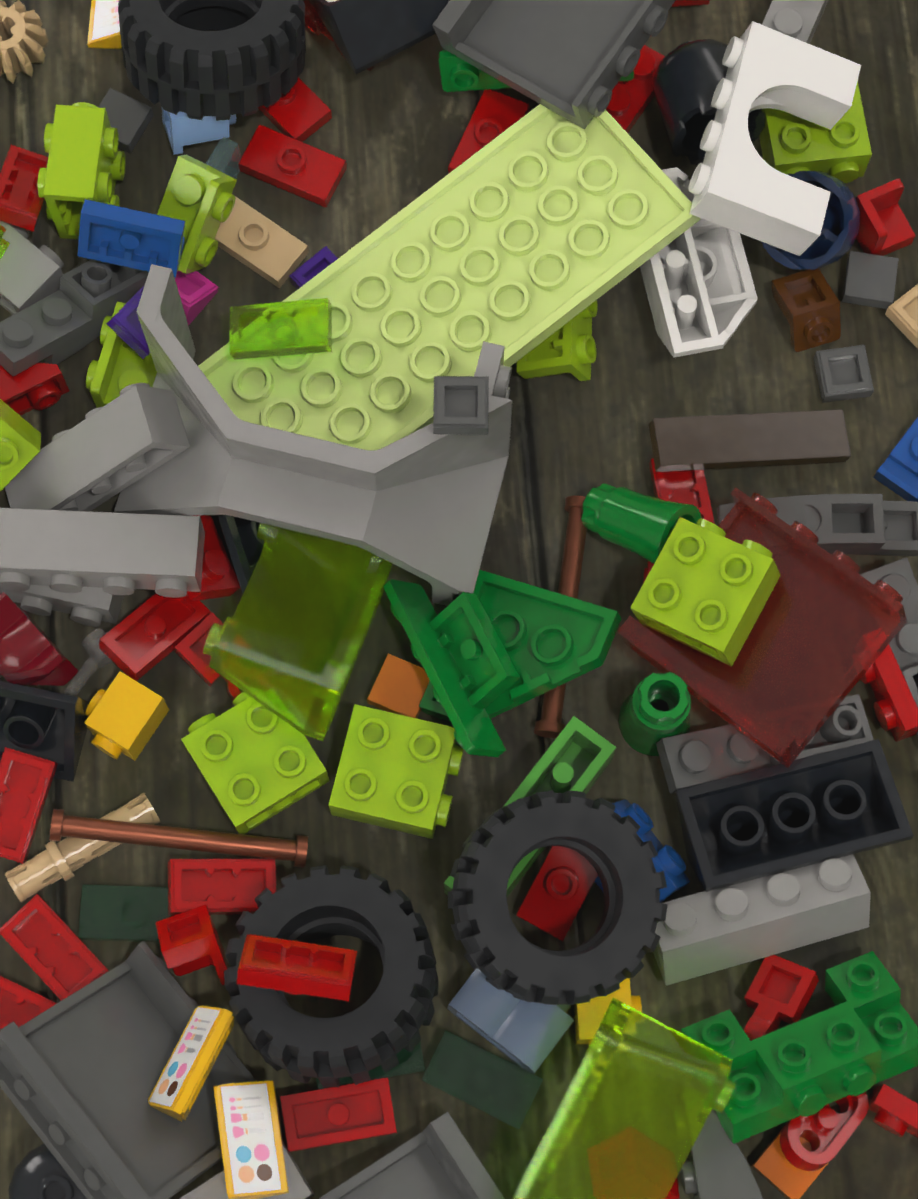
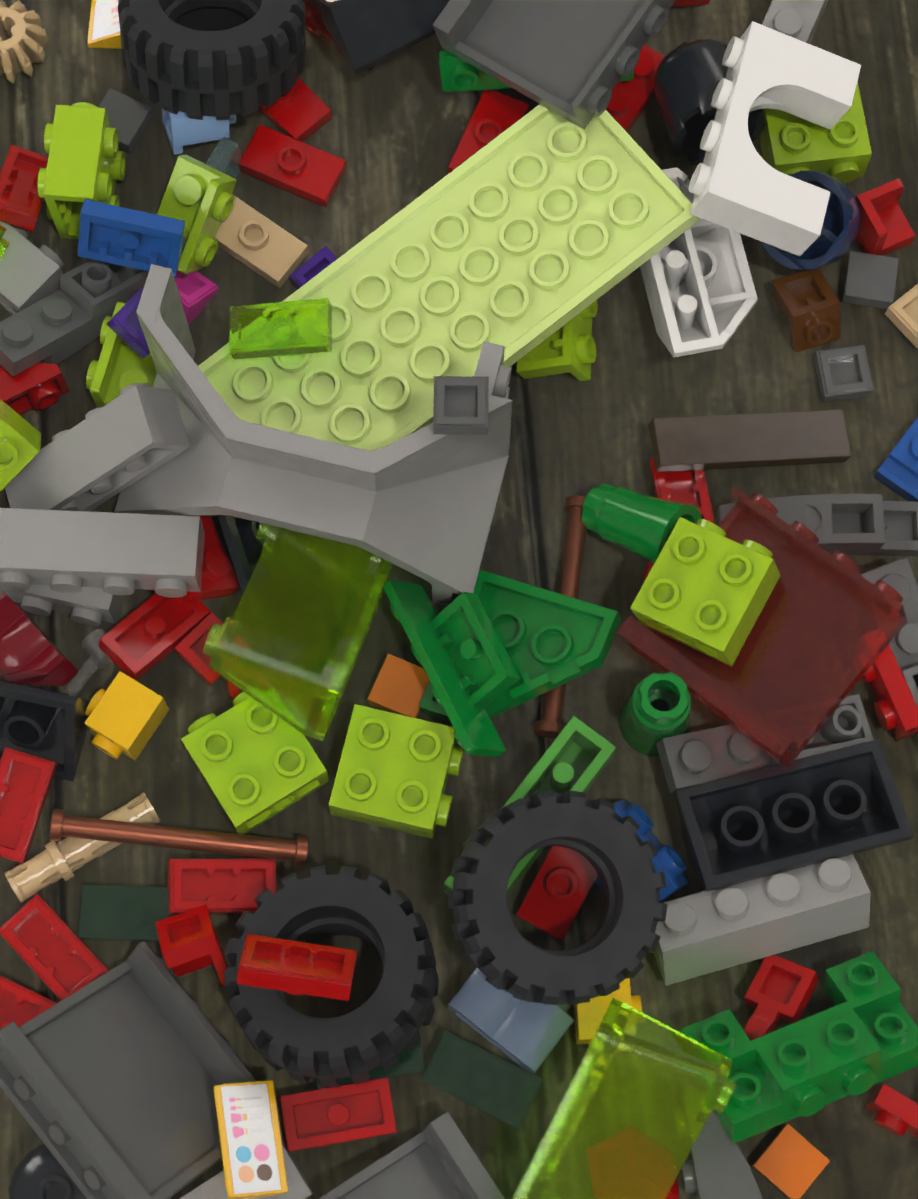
(191, 1061): slope -> none
(824, 1131): red plate -> none

